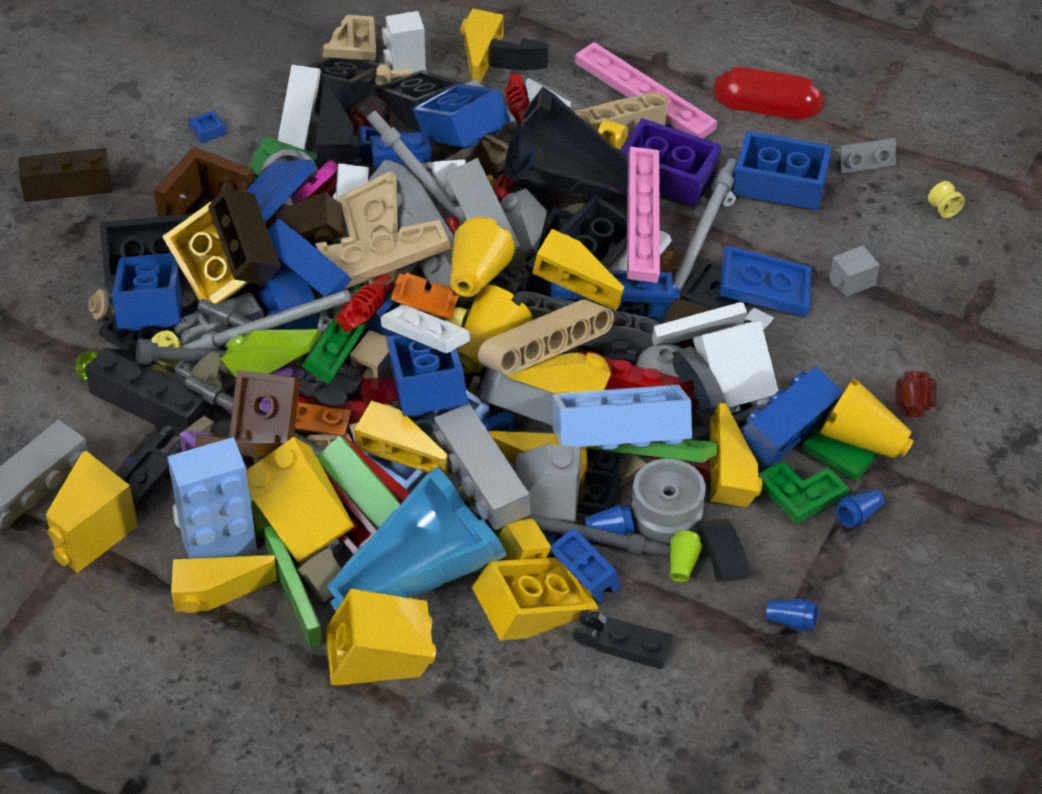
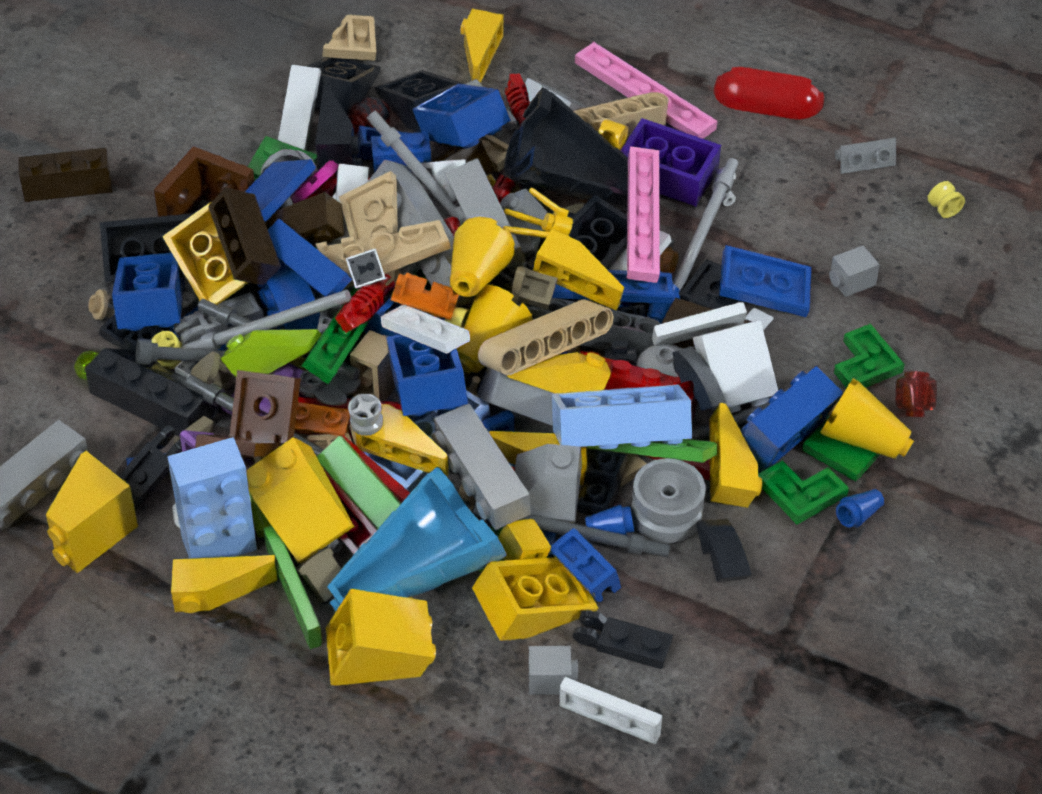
(207, 126): blue tile -> none
(365, 268): none -> tile
(370, 407): none -> light grey wheel
(380, 391): dark red piece -> none
(385, 74): tan hand -> none
(404, 42): white brick -> none
(522, 56): black slope -> none
(533, 288): none -> dark tan tile
(549, 667): none -> light grey brick
(557, 221): none -> yellow plant
(610, 710): none -> white tile
(684, 553): lime cone -> none
(782, 170): blue brick -> none
(793, 613): blue cone -> none
(872, 361): none -> green plate

